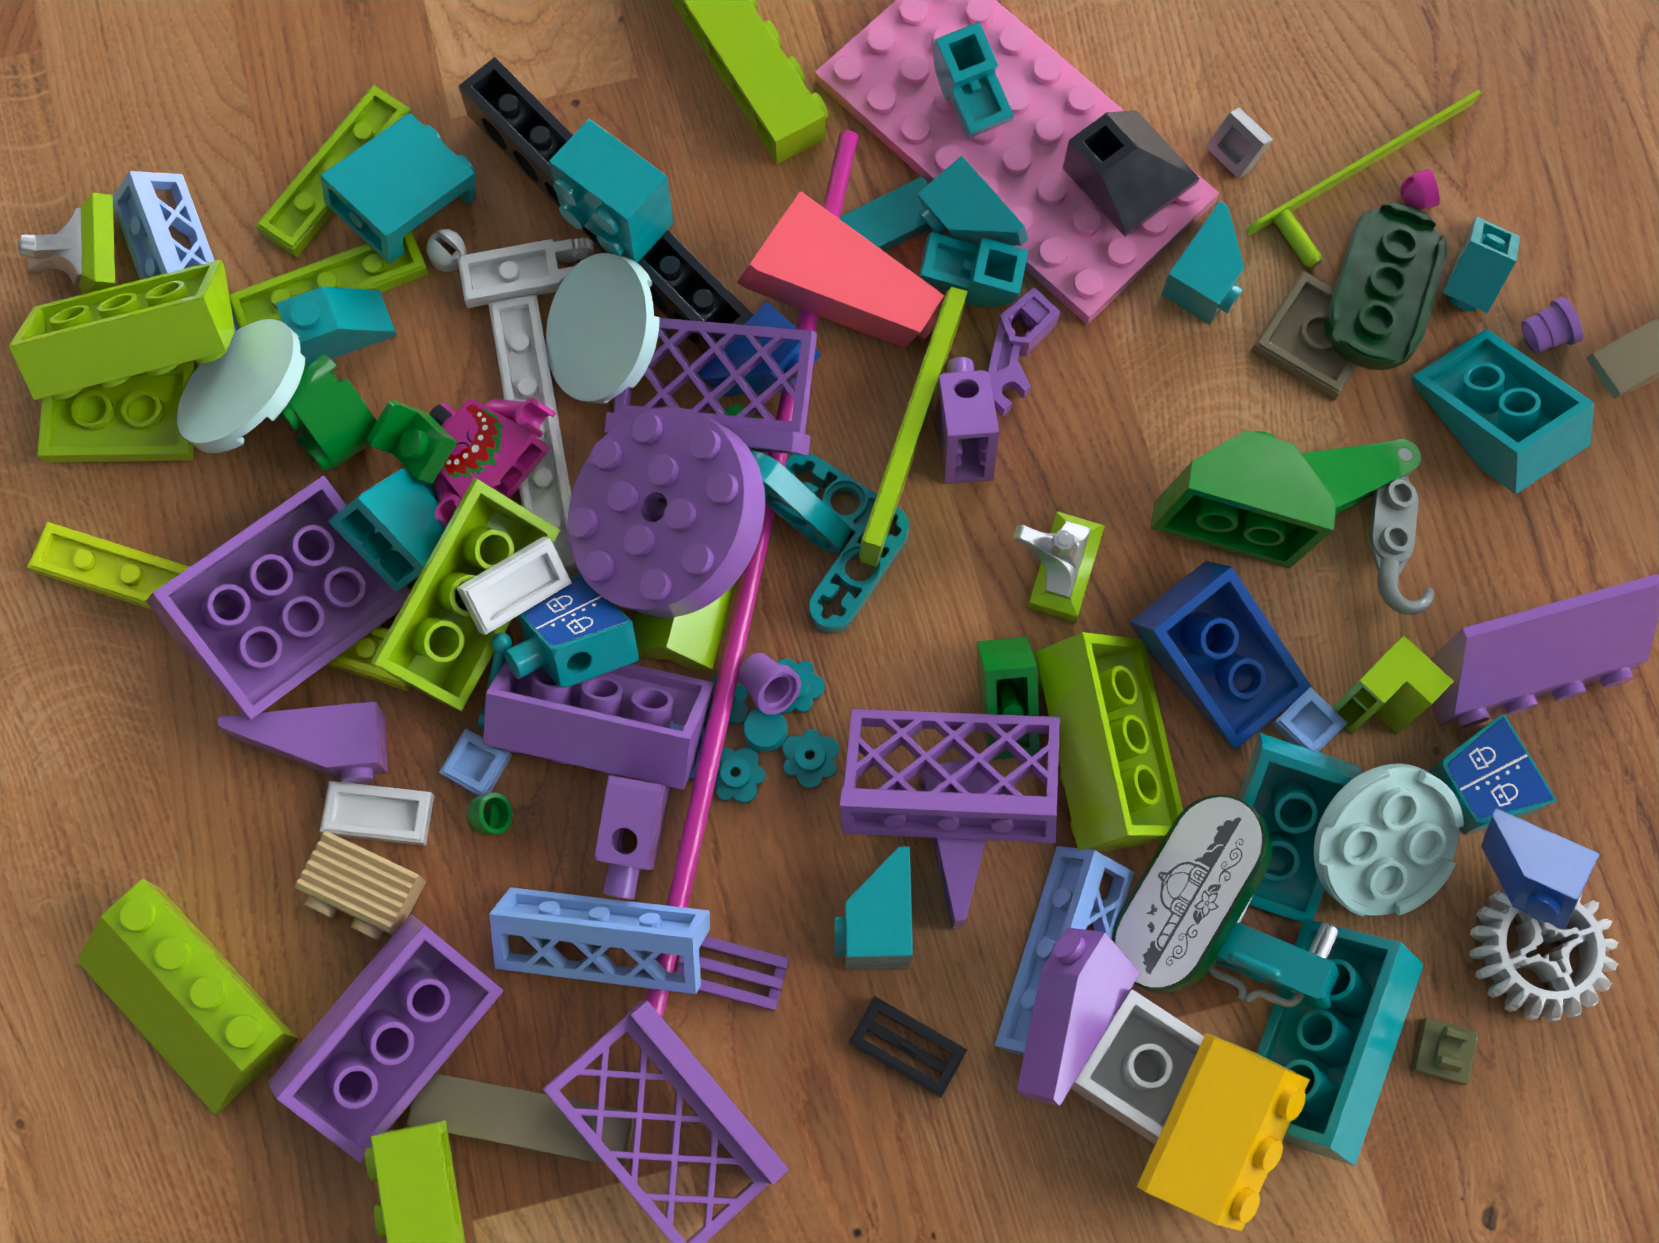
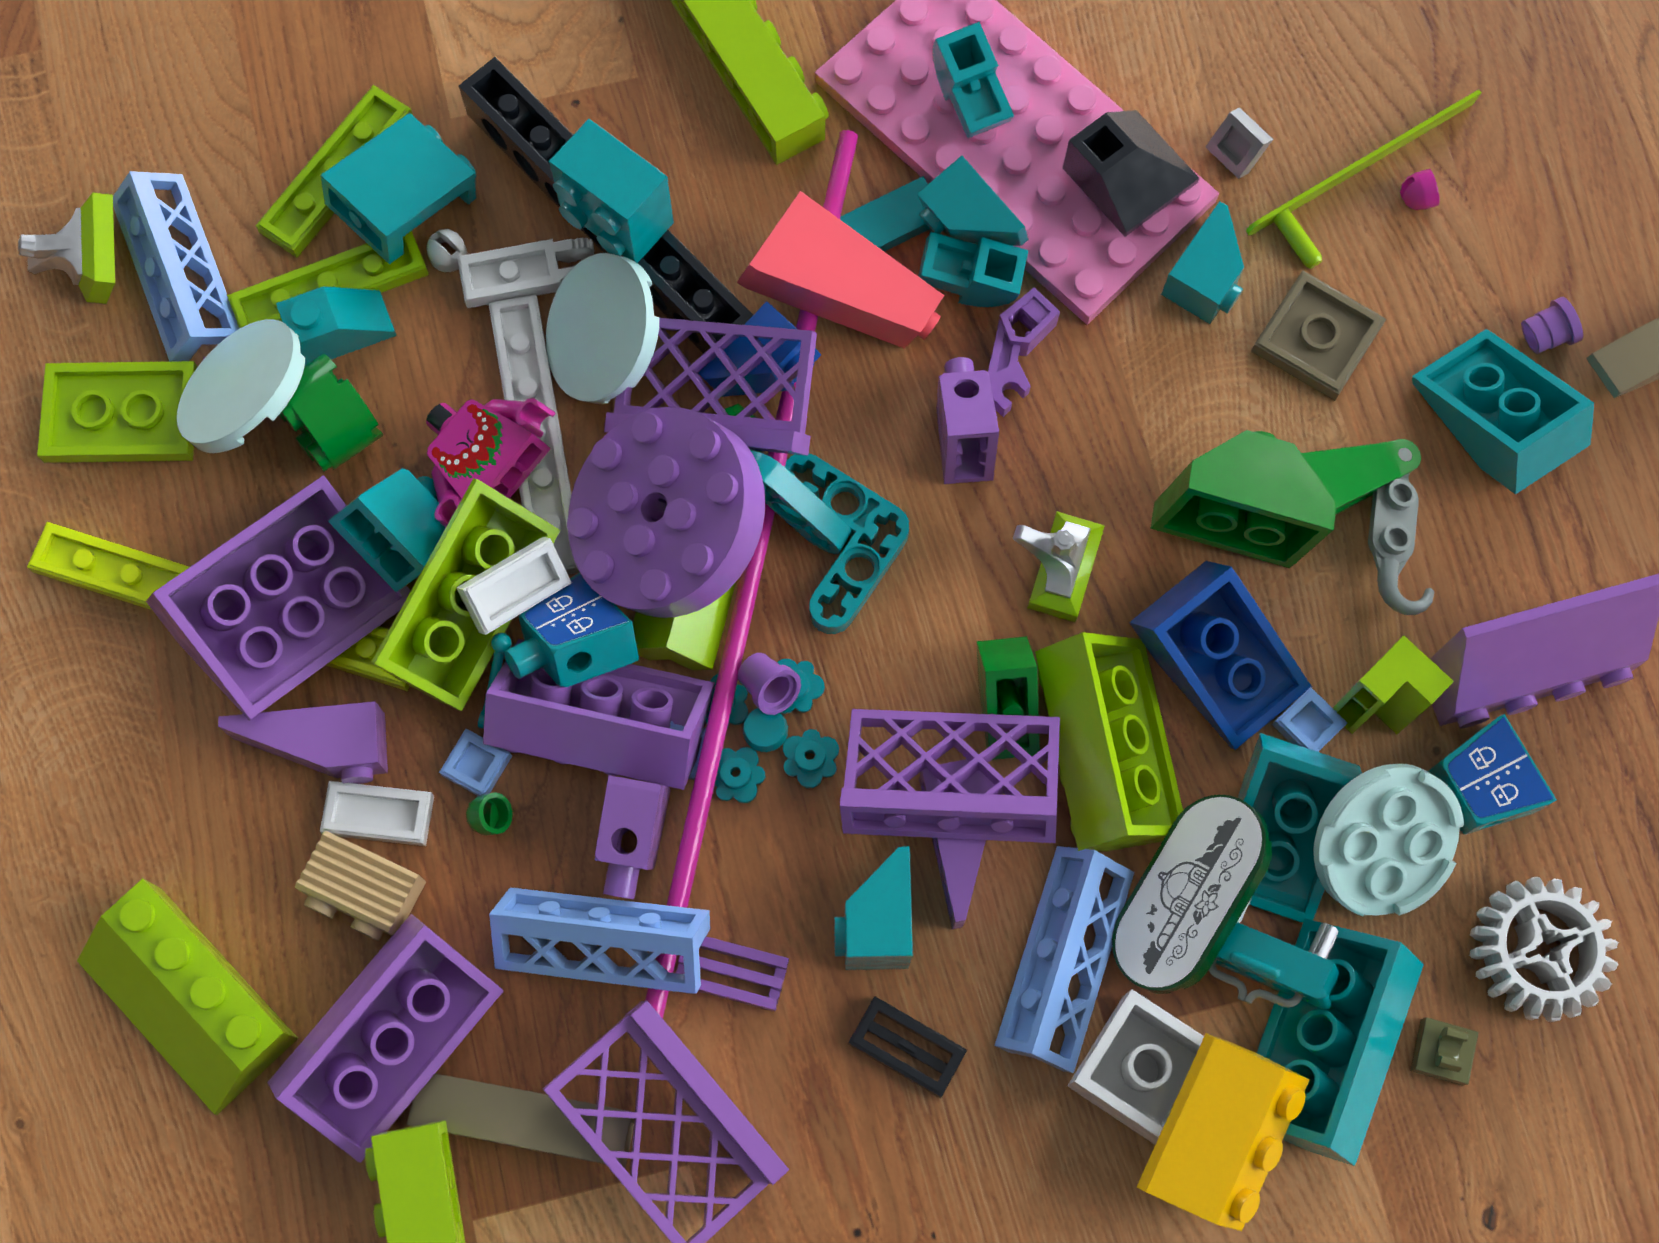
(125, 331): lime slope -> none
(413, 439): green bracket -> none
(912, 427): lime tile -> none
(1071, 1011): medium lavender slope -> none
(1385, 287): dark green tile -> none
(1481, 266): teal slope -> none
(1537, 868): slope -> none

